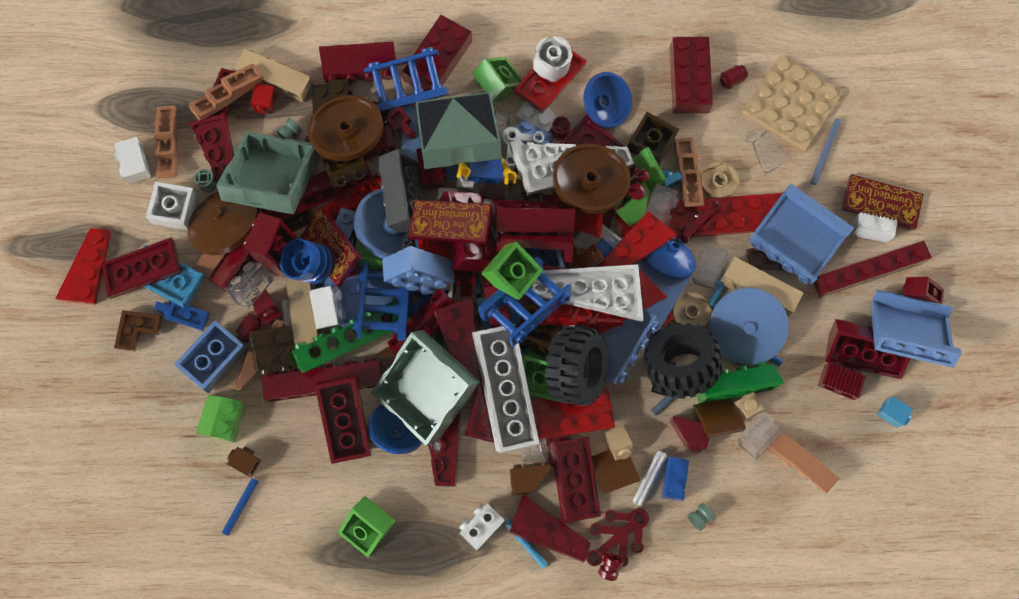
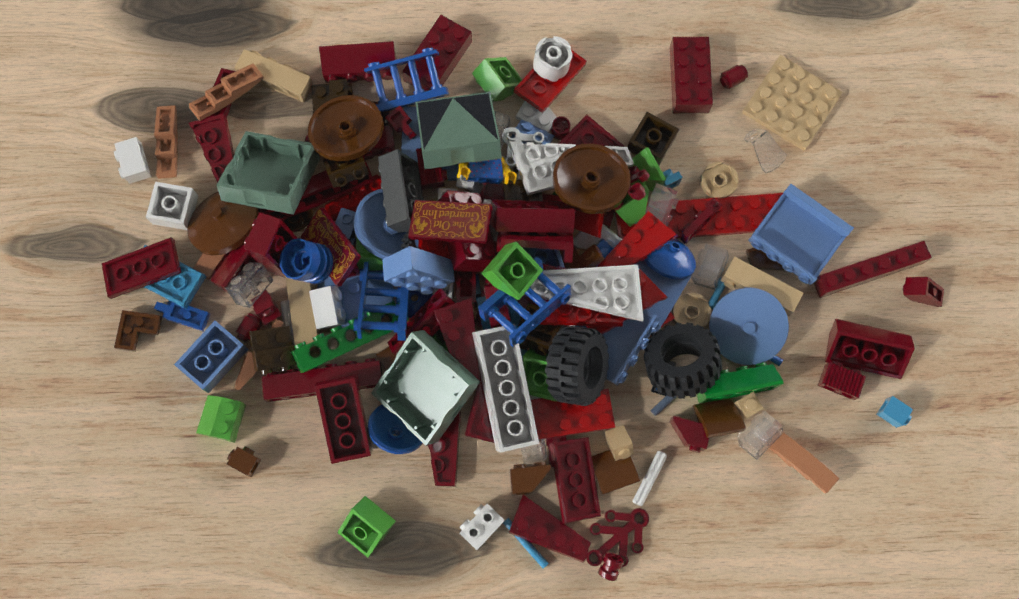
(86, 270): red wing -> none
(208, 184): sand green wheel -> none
(240, 506): blue bar -> none
(263, 98): red brick -> none
(289, 130): sand green wheel -> none
(615, 99): blue dish -> none
(675, 479): blue brick -> none
(688, 167): nougat slope -> none
(701, 516): sand green wheel -> none
(825, 152): sand blue bar -> none
(874, 227): white brick -> none
(883, 200): dark red tile -> none
(913, 328): medium blue panel -> none

